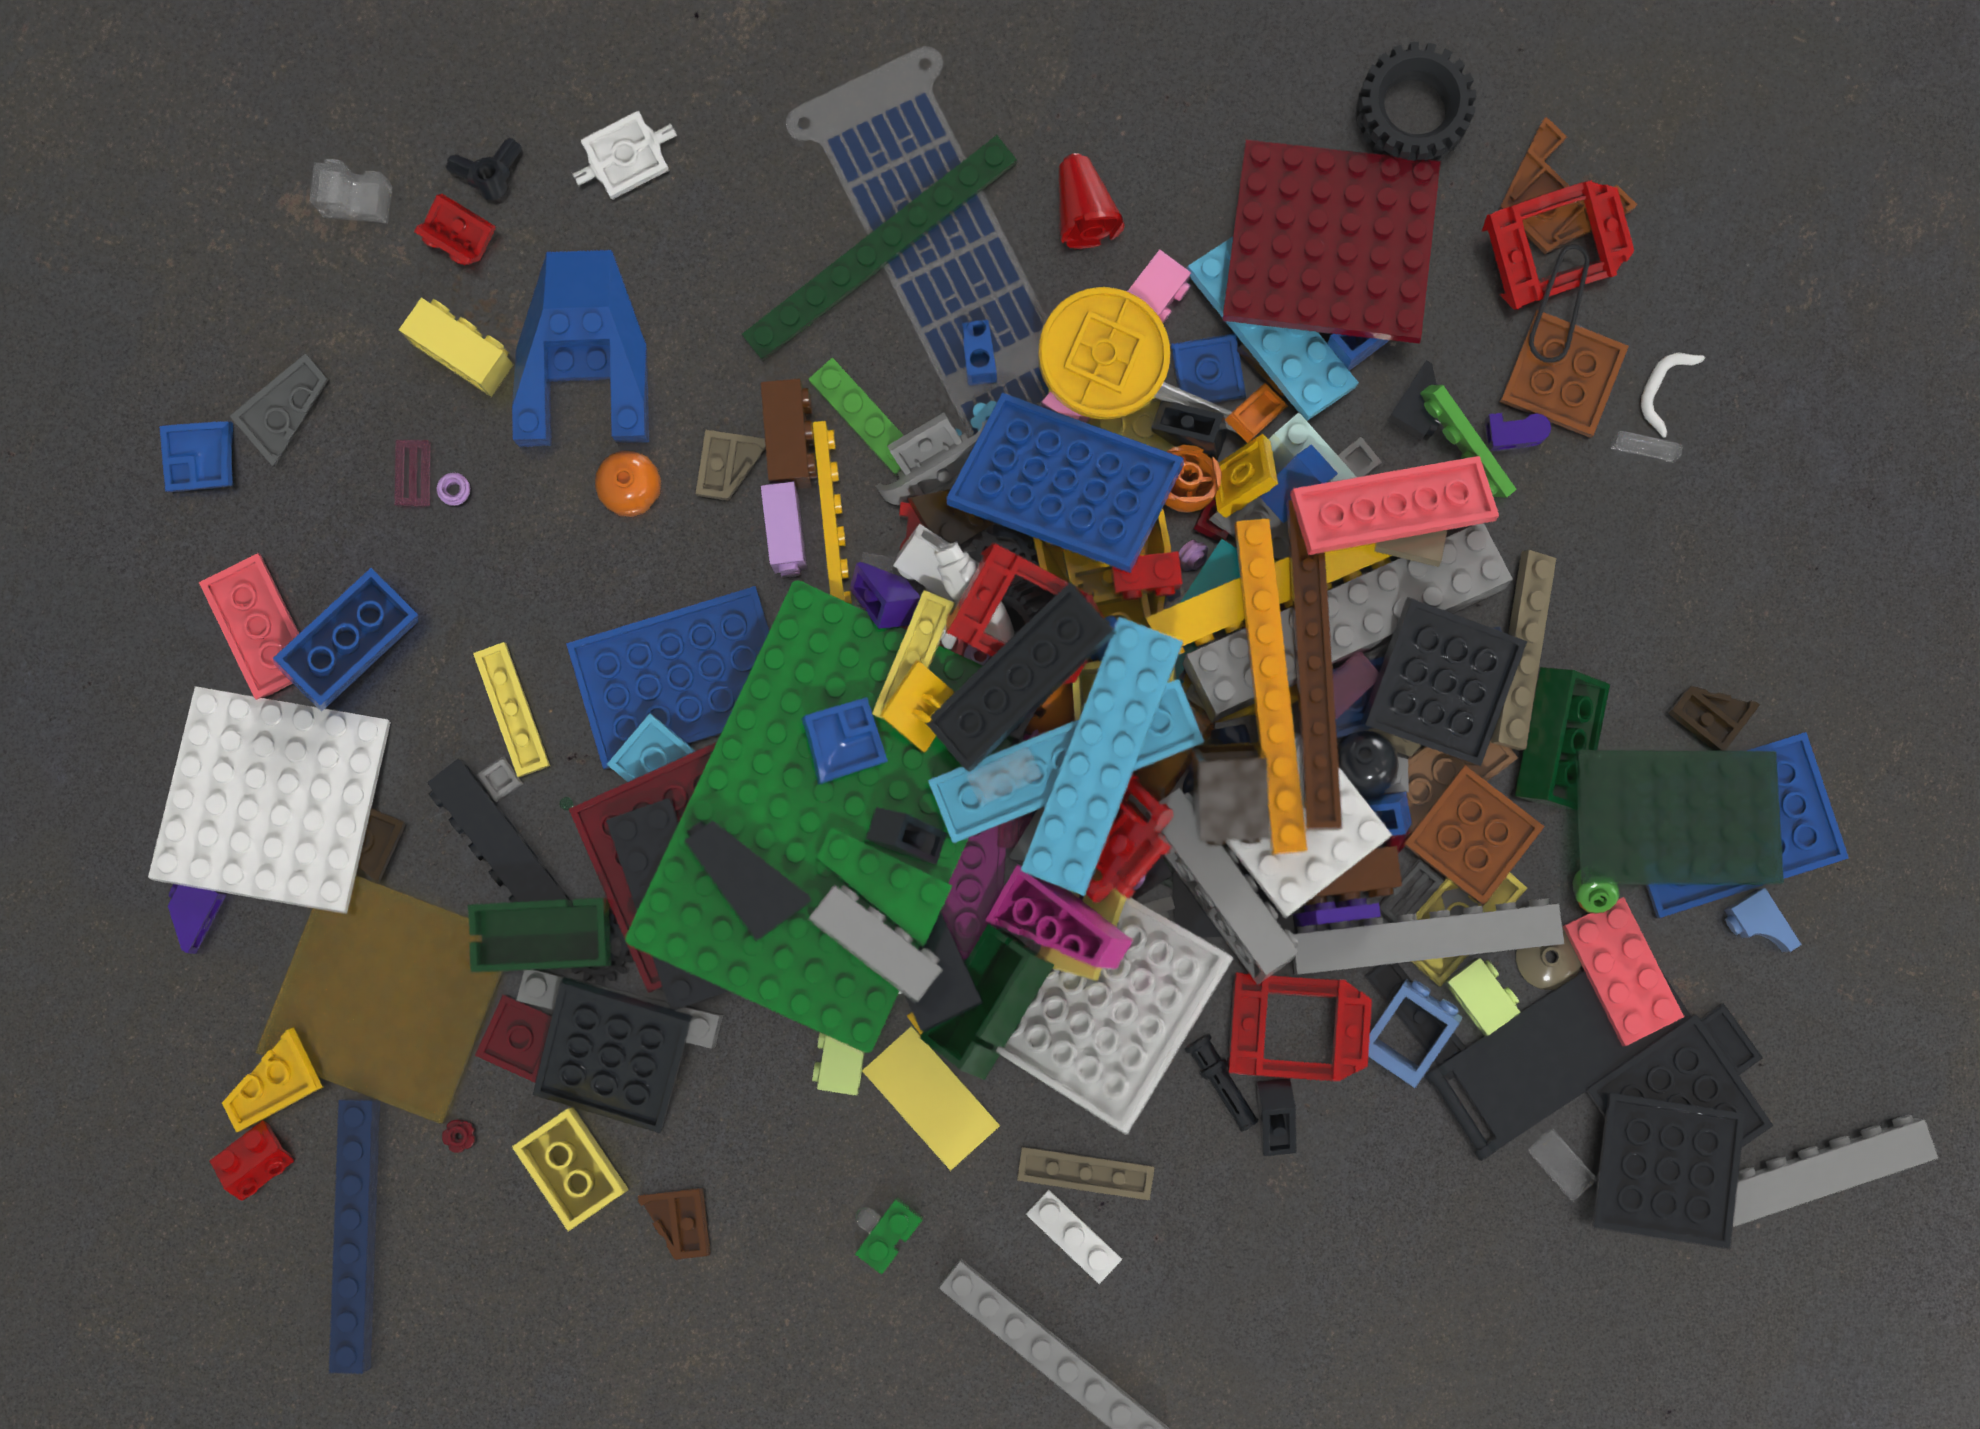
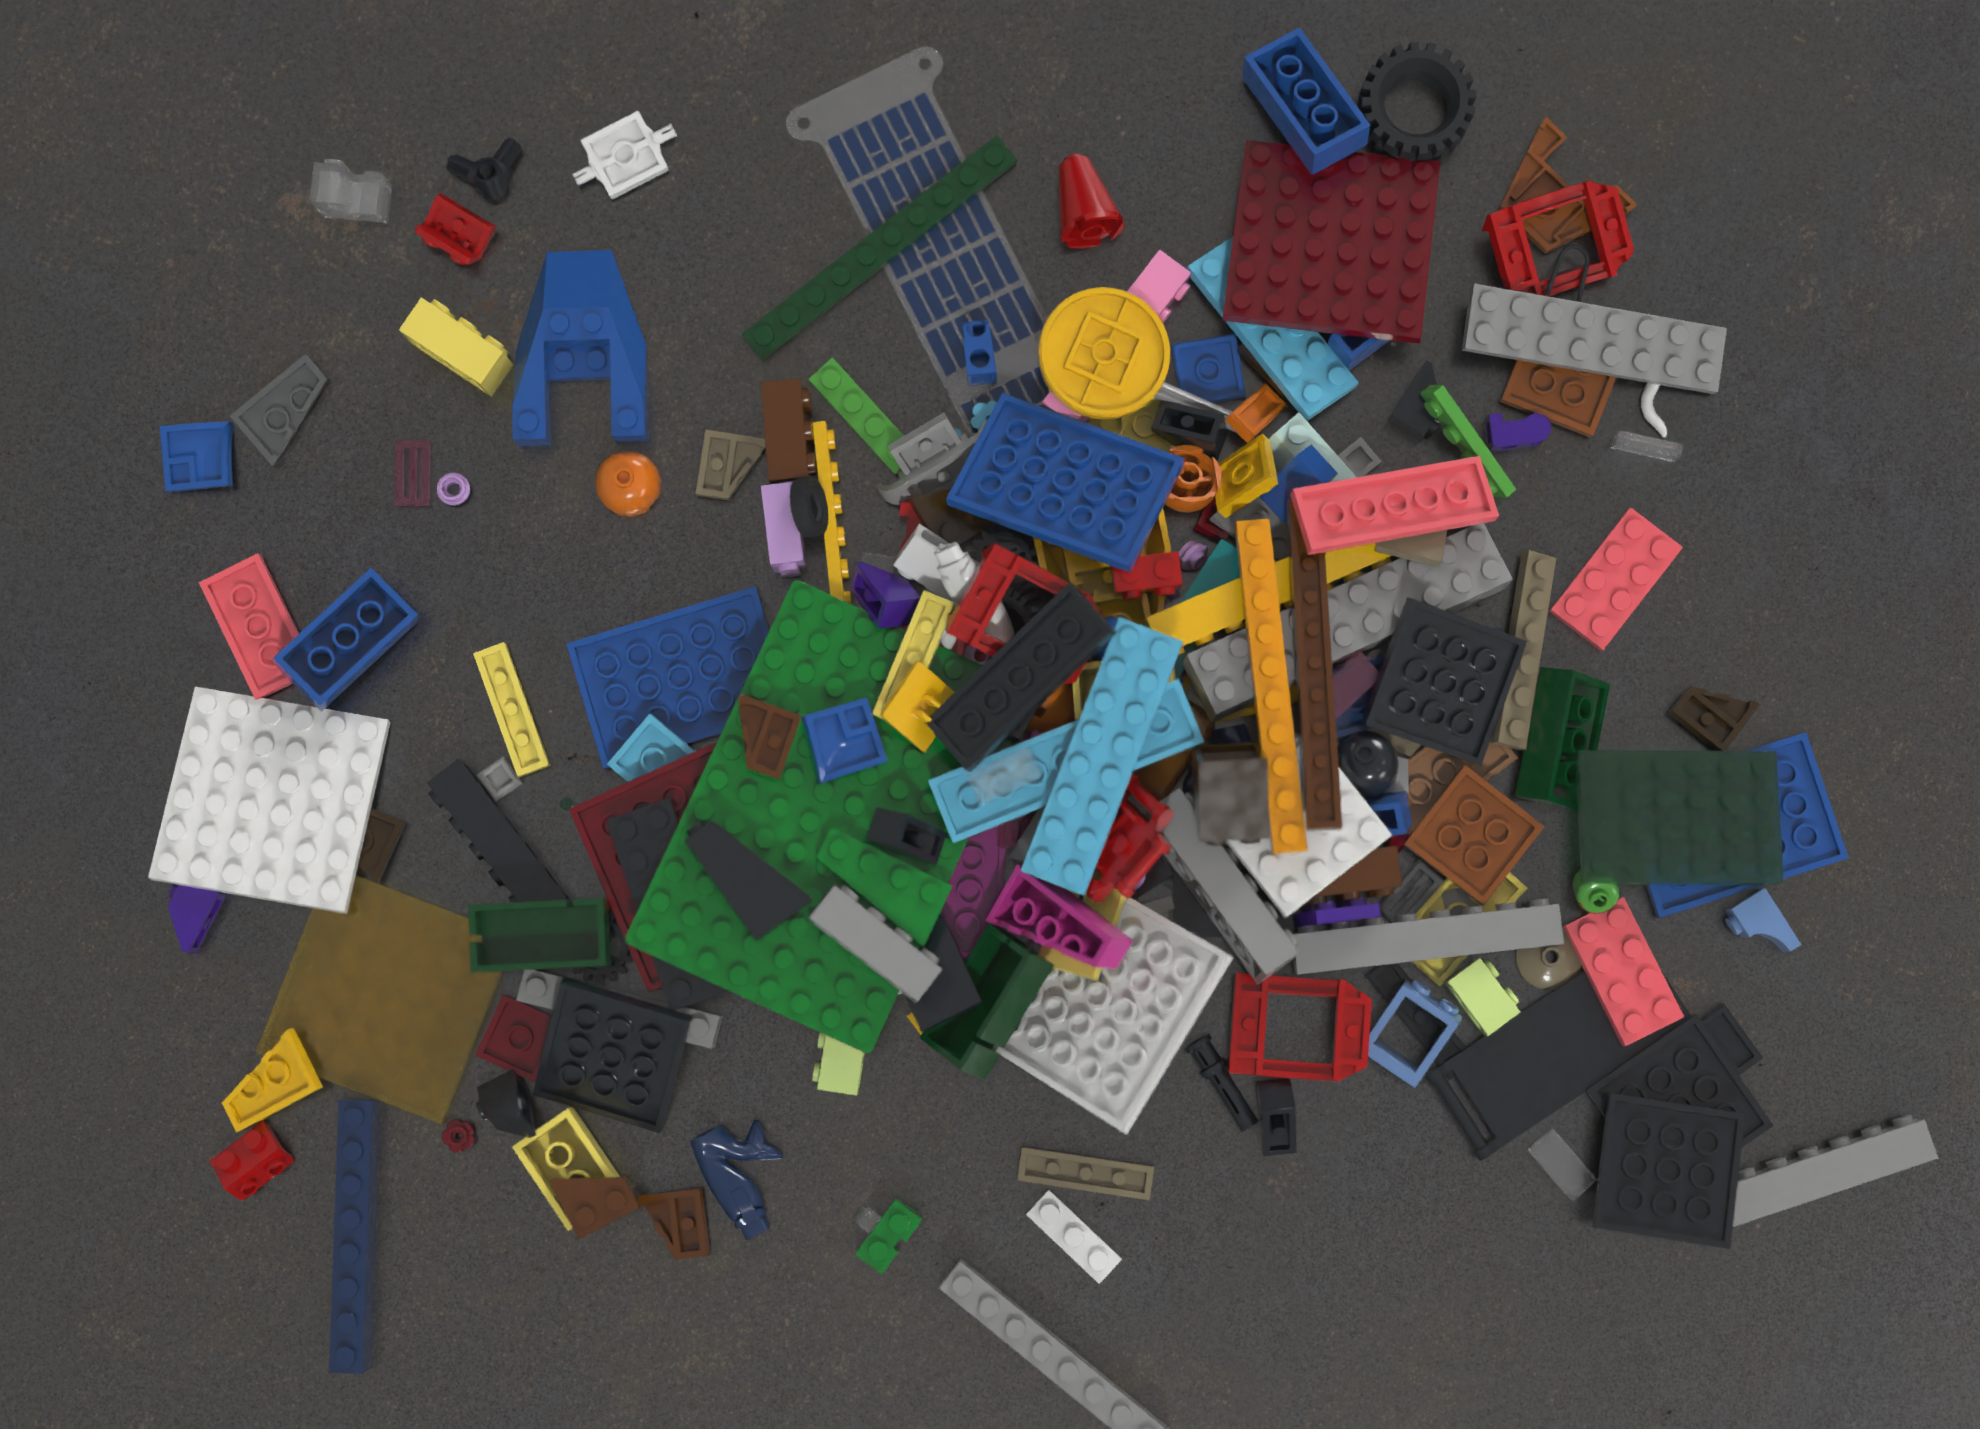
(507, 1105): none -> black slope
(594, 1201): none -> reddish brown wing
(729, 1185): none -> dark blue piece
(766, 735): none -> reddish brown wing
(809, 506): none -> black tyre
(931, 1098): light yellow tile -> none
(1305, 101): none -> blue brick
(1594, 339): none -> light grey plate
(1615, 579): none -> coral plate

